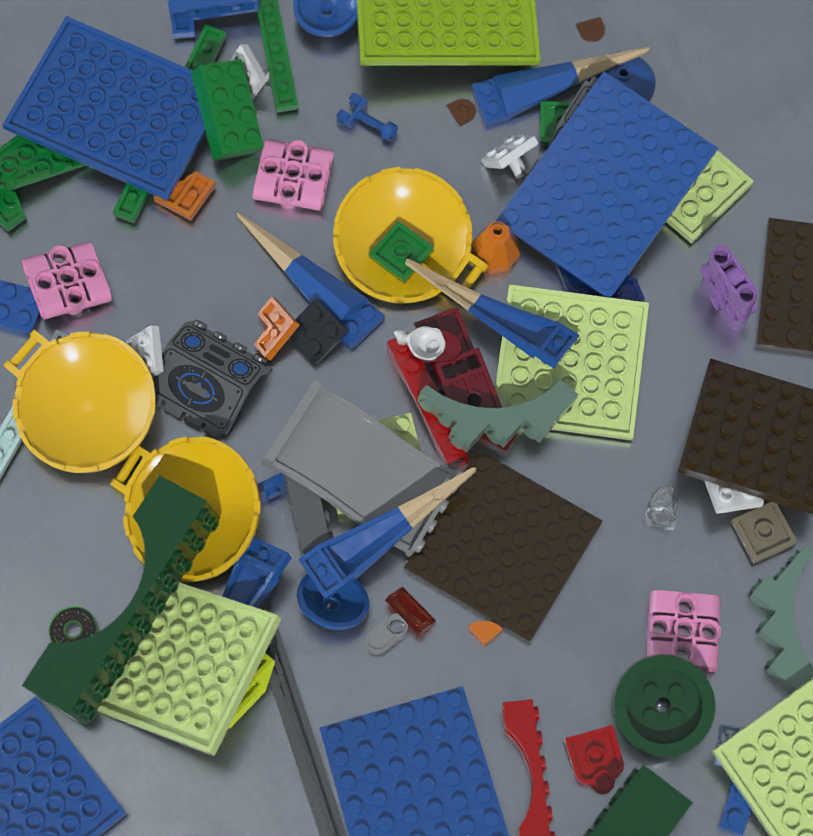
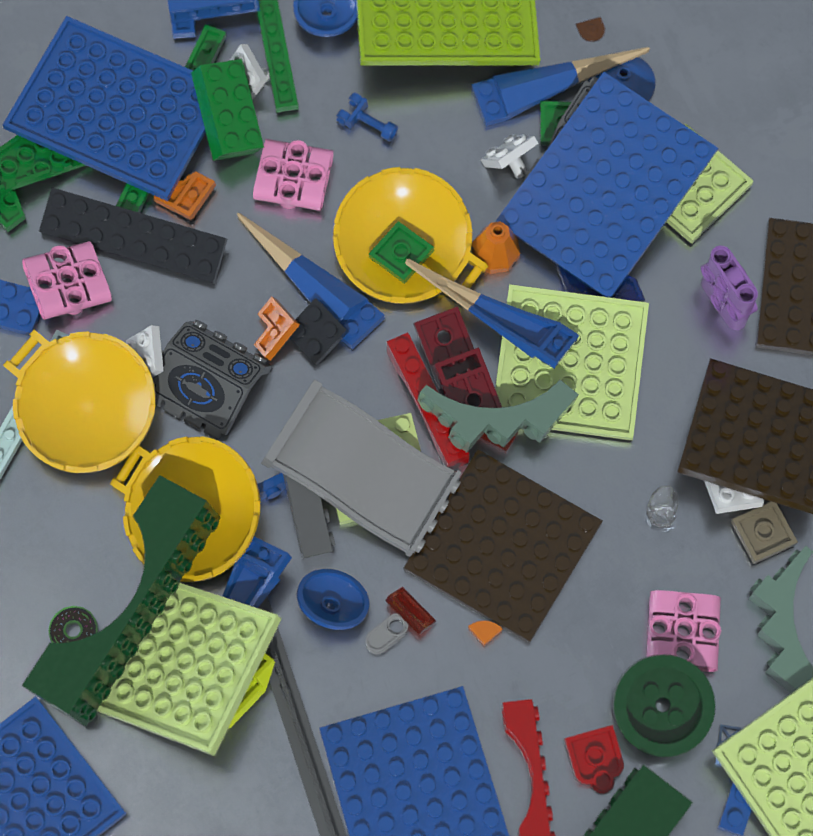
(133, 235): none -> black plate
(350, 554): blue plate -> none
(430, 344): white hair -> none
(462, 110): reddish brown piece -> none

